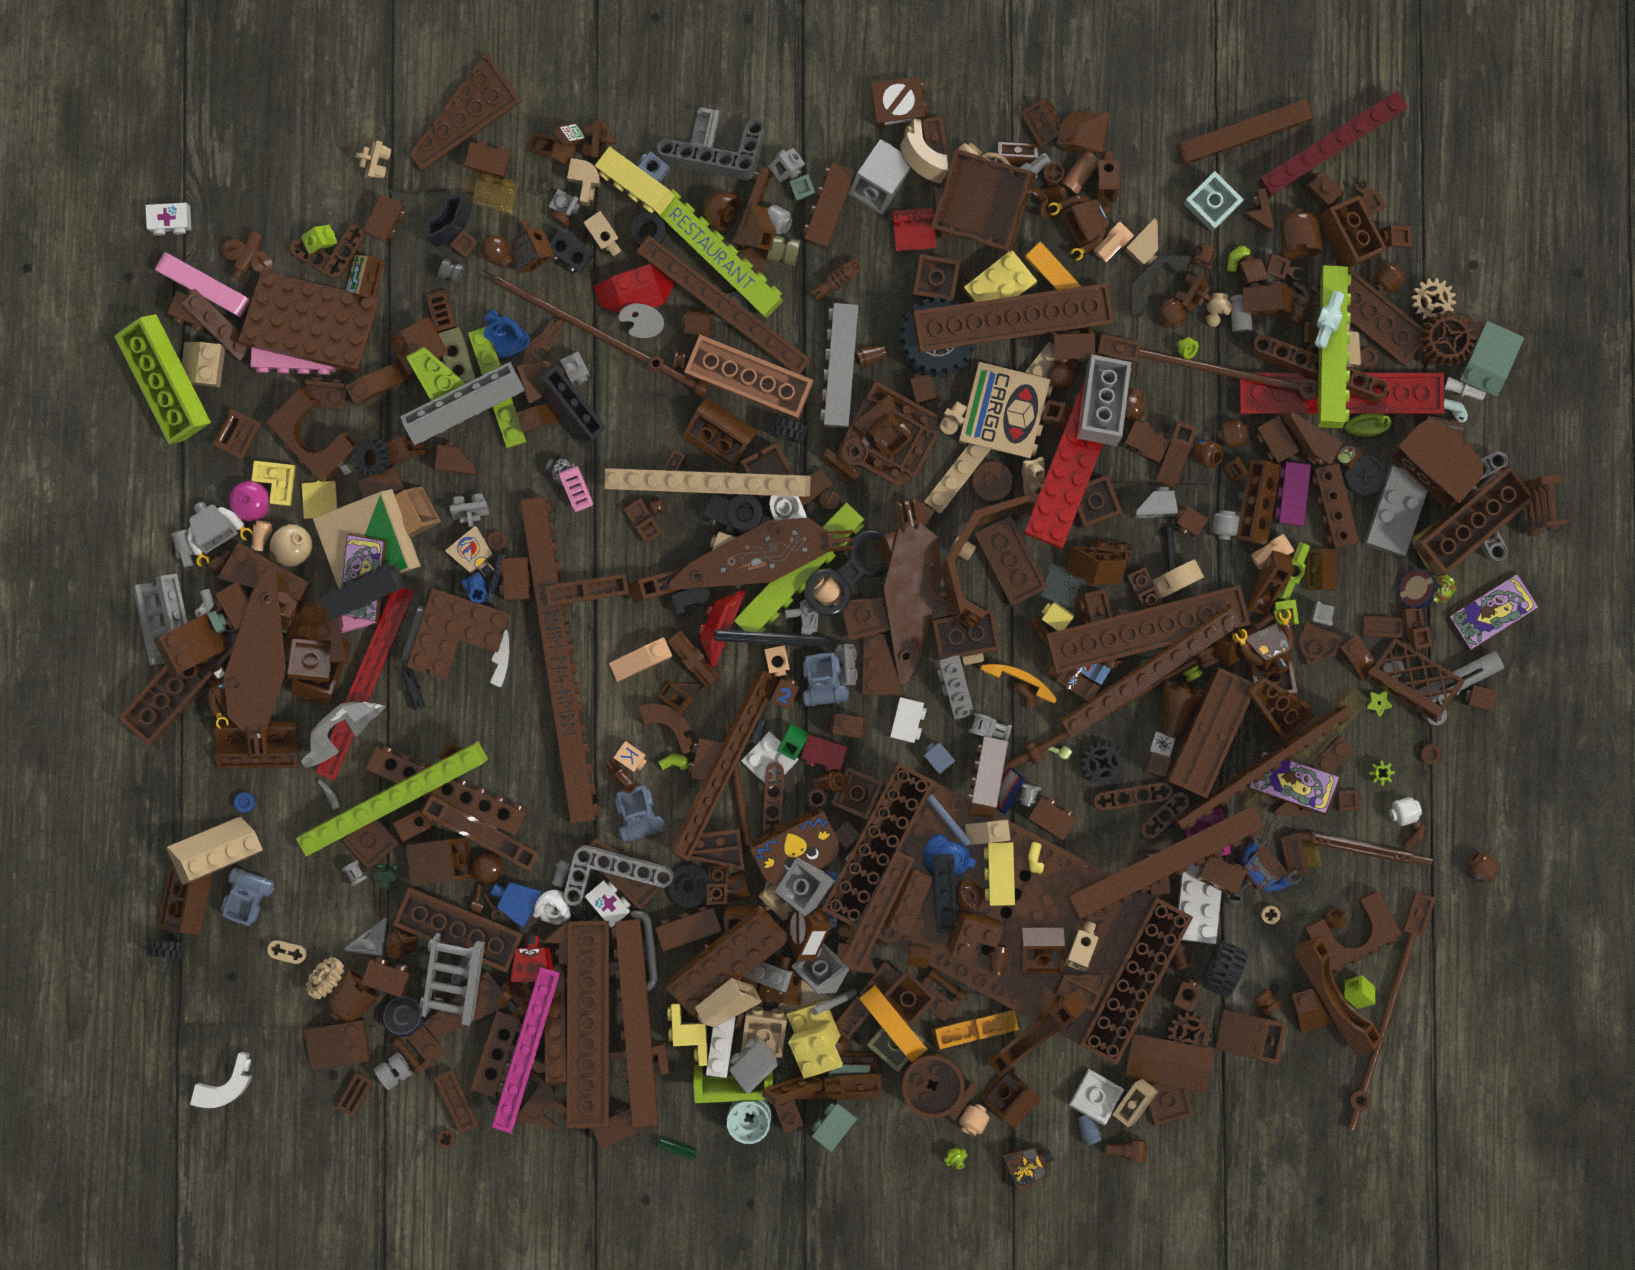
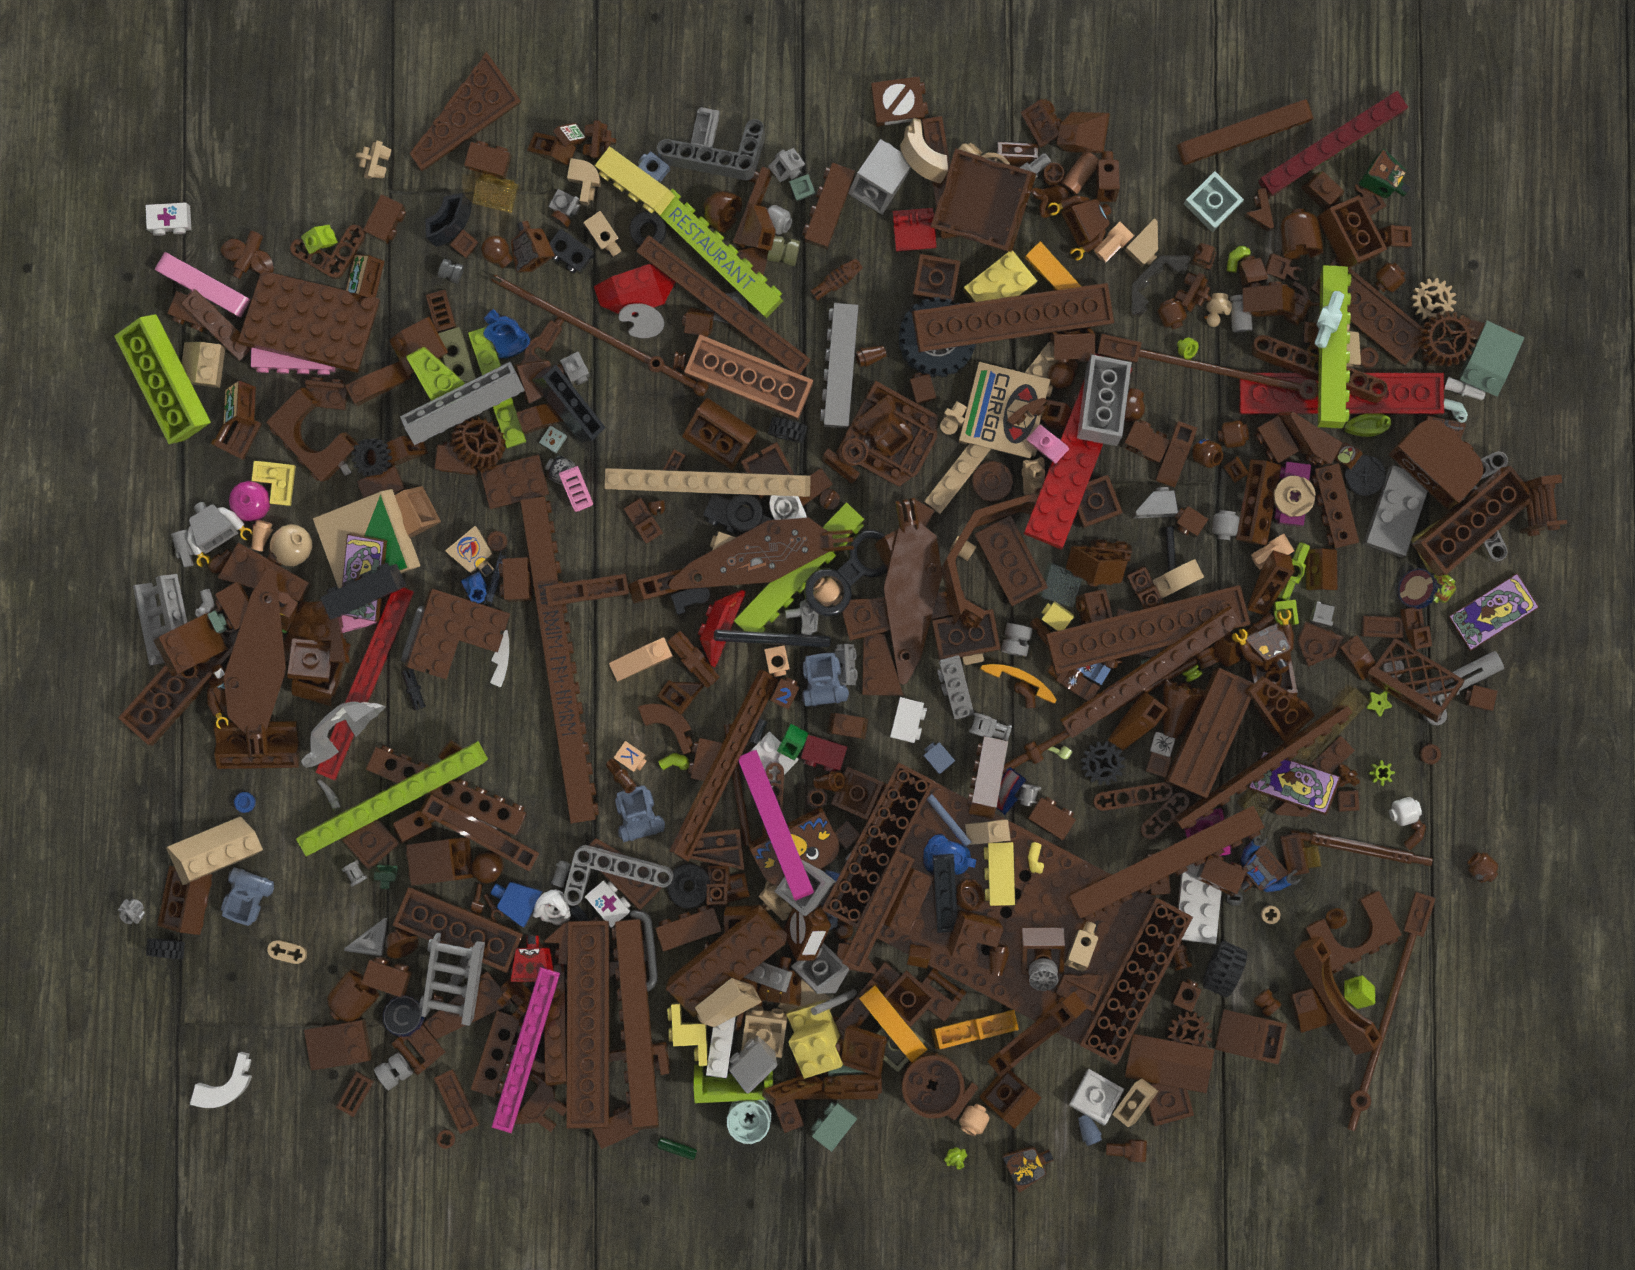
(131, 911): none -> light grey gear
(239, 403): none -> reddish brown panel
(319, 498): light yellow piece -> none
(324, 978): tan gear -> none
(469, 446): none -> reddish brown gear
(471, 511): light grey hips -> none
(514, 482): none -> reddish brown plate
(553, 439): none -> light aqua slope
(775, 825): none -> dark pink tile
(863, 1050): none -> reddish brown plate
(1016, 640): none -> light grey wheel
(1032, 408): none -> reddish brown slope
(1043, 974): none -> light grey wheel
(1047, 444): none -> bright pink plate
(1139, 720): none -> reddish brown slope
(1295, 484): none -> tan plate
(1347, 776): none -> reddish brown plant
(1385, 176): none -> torso

